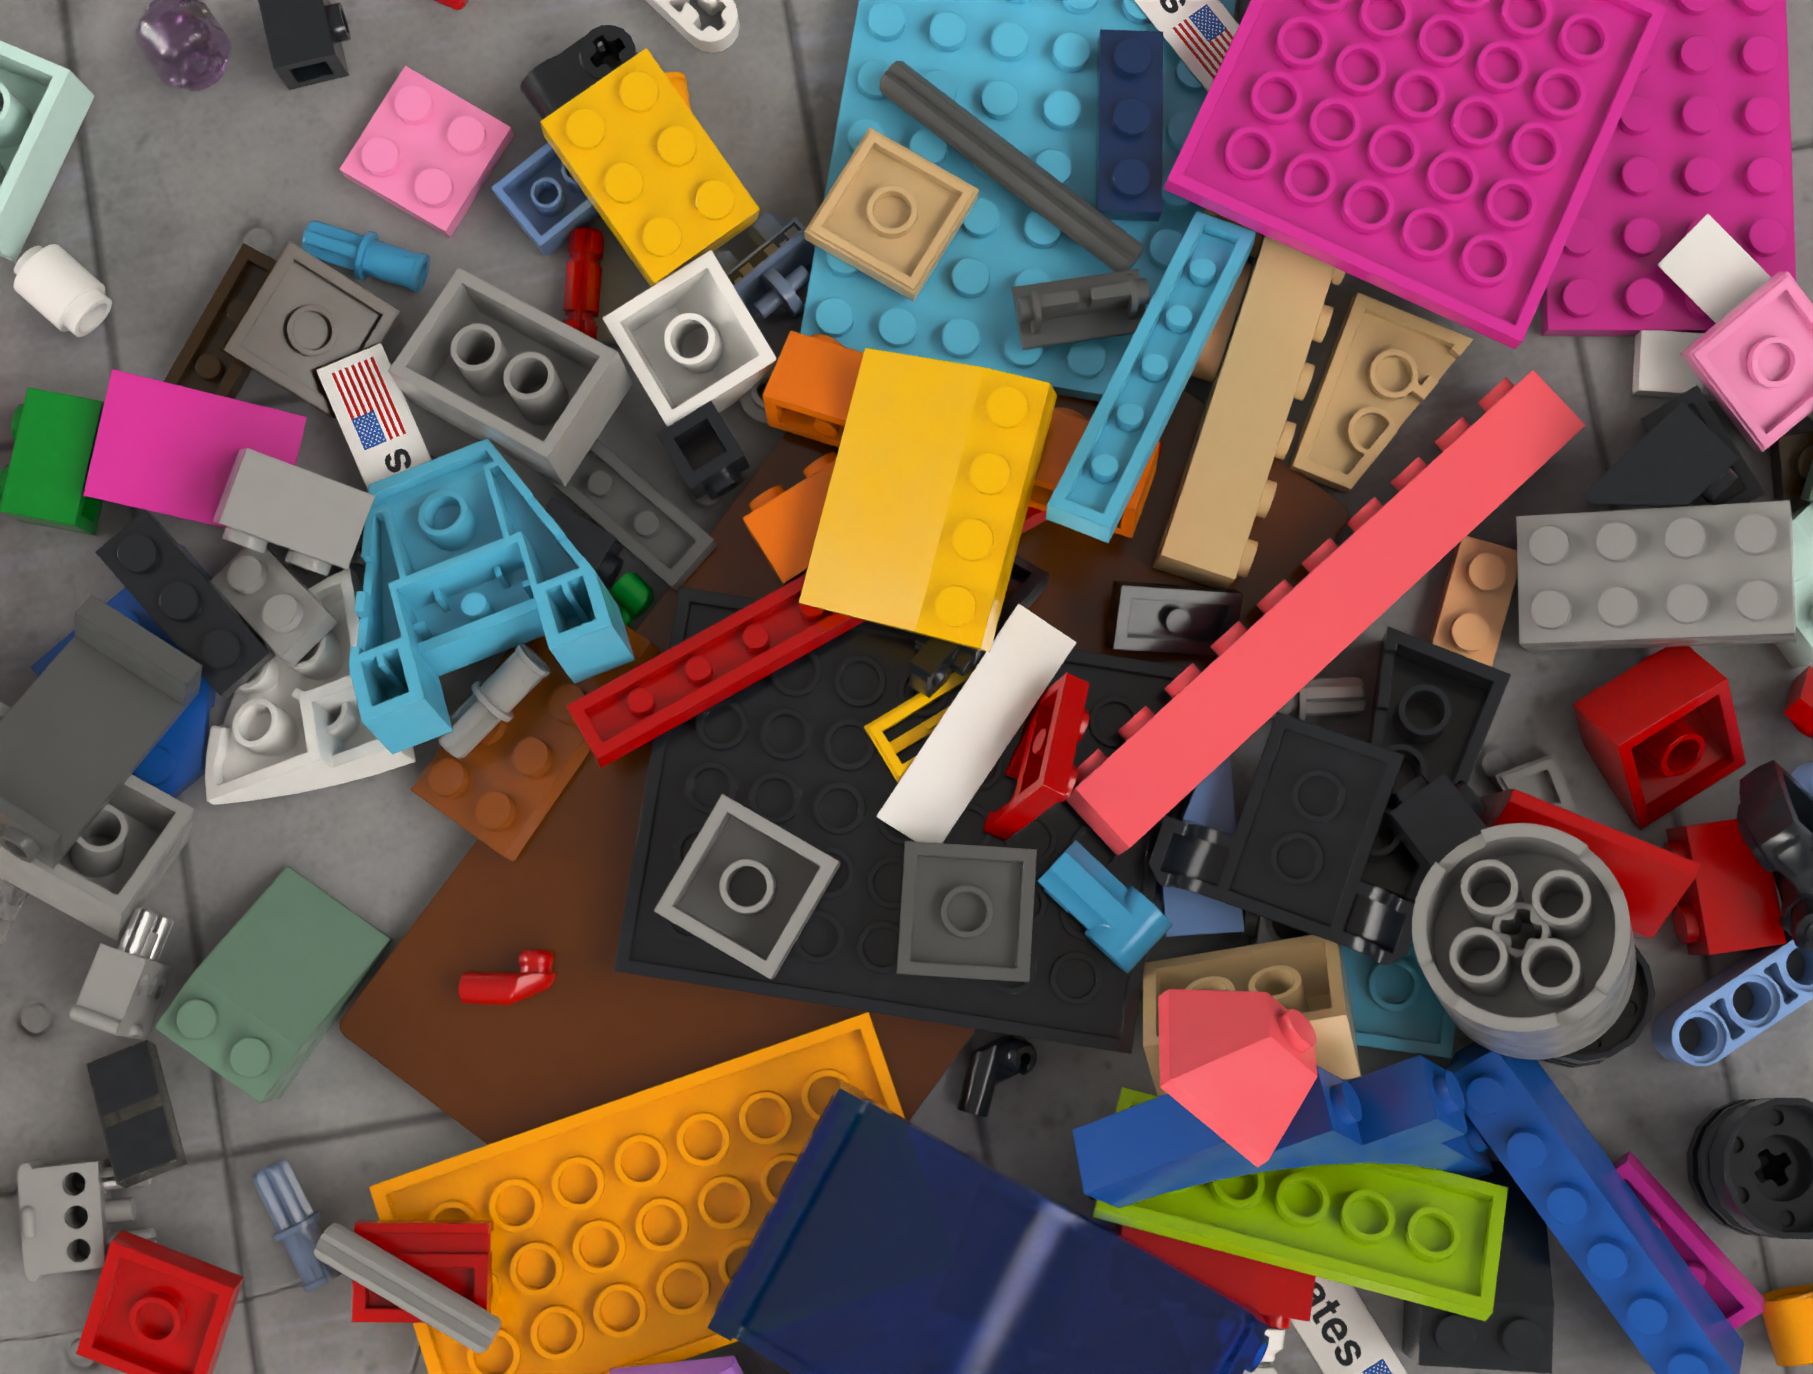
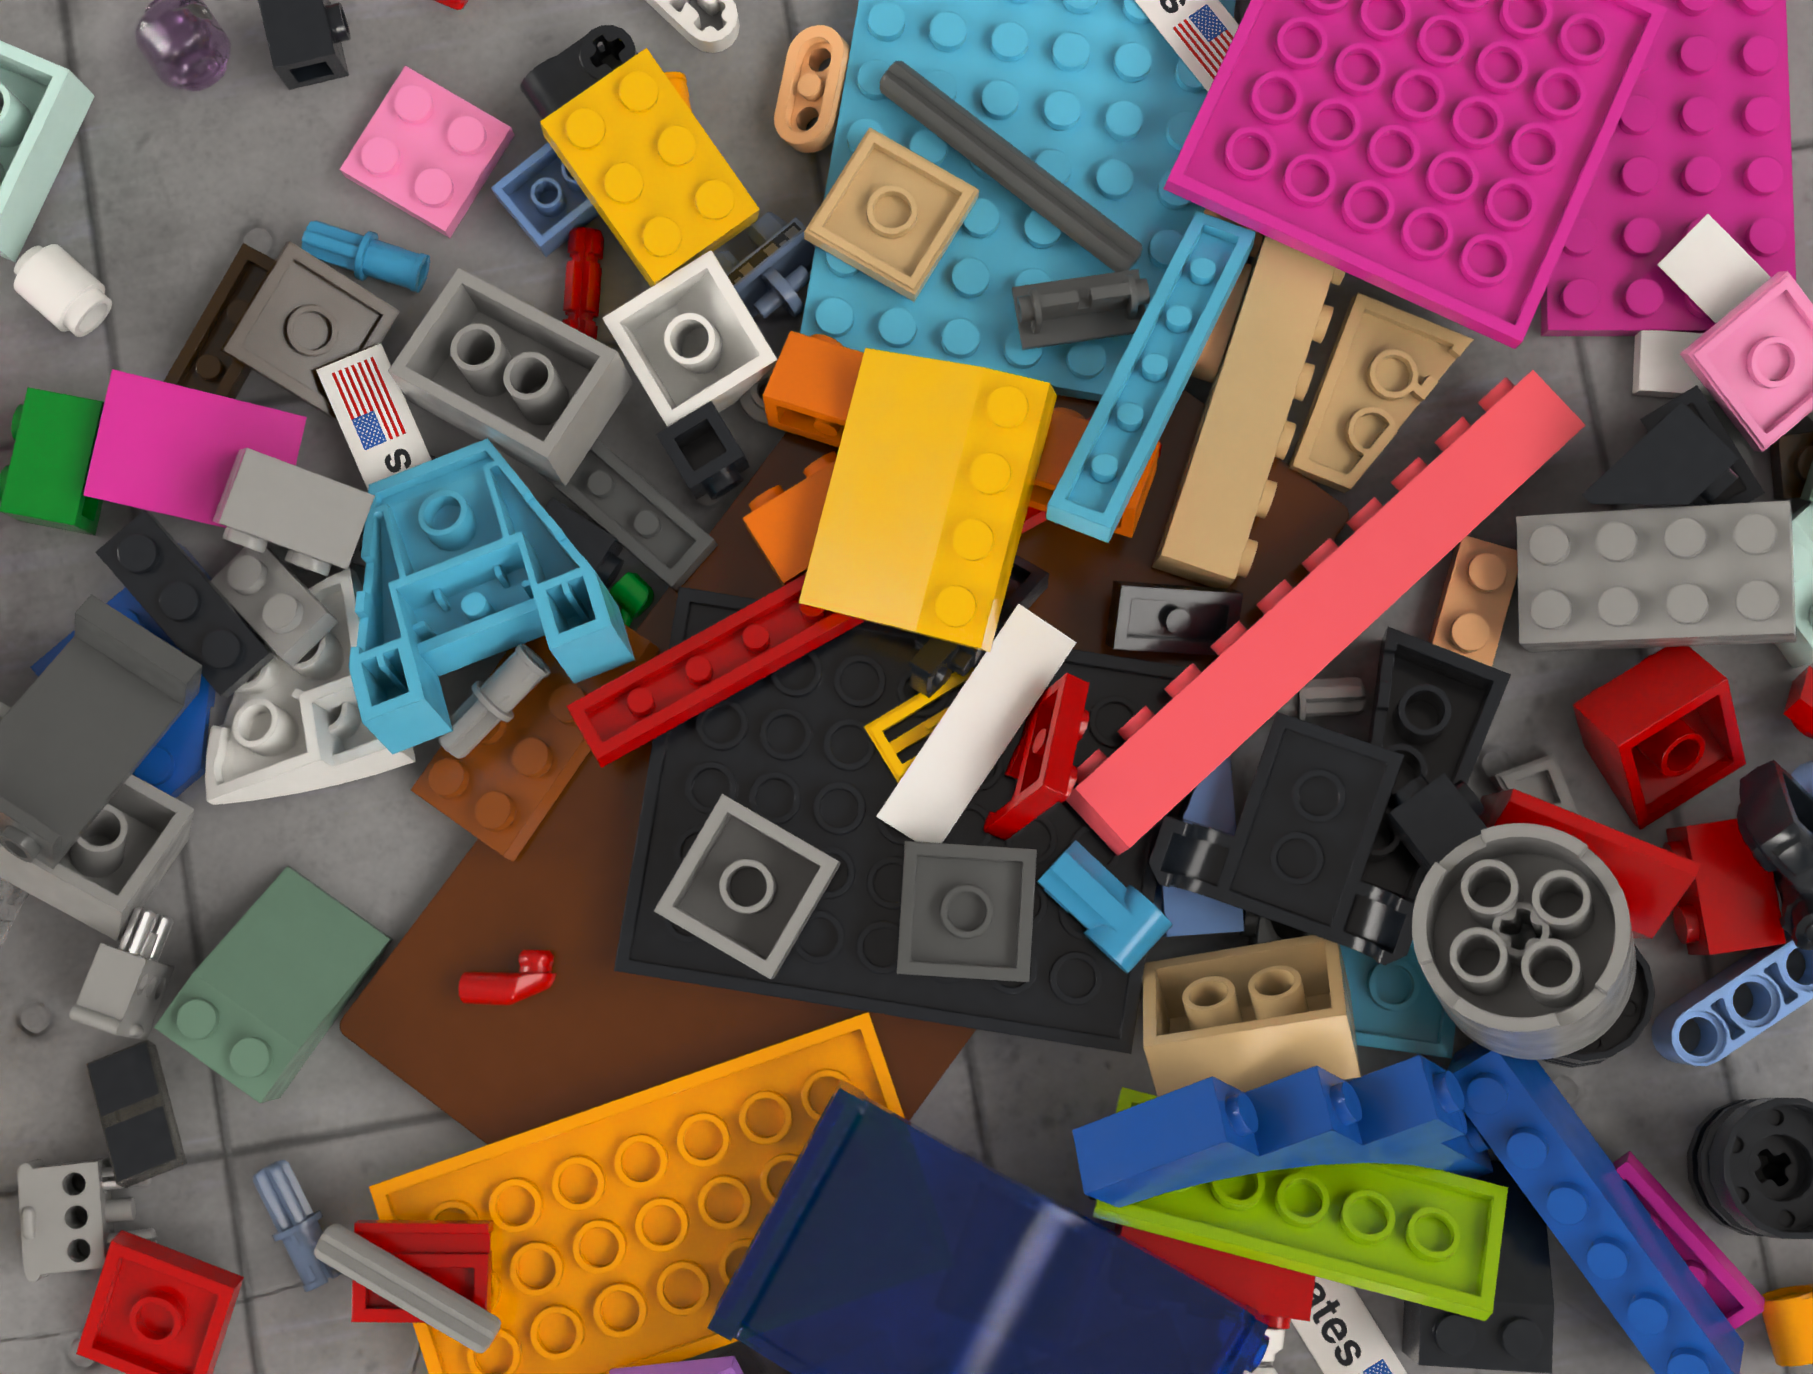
(811, 92): none -> light nougat plate
(992, 1065): black arm -> none
(1129, 124): dark blue plate -> none
(1236, 1063): coral slope -> none

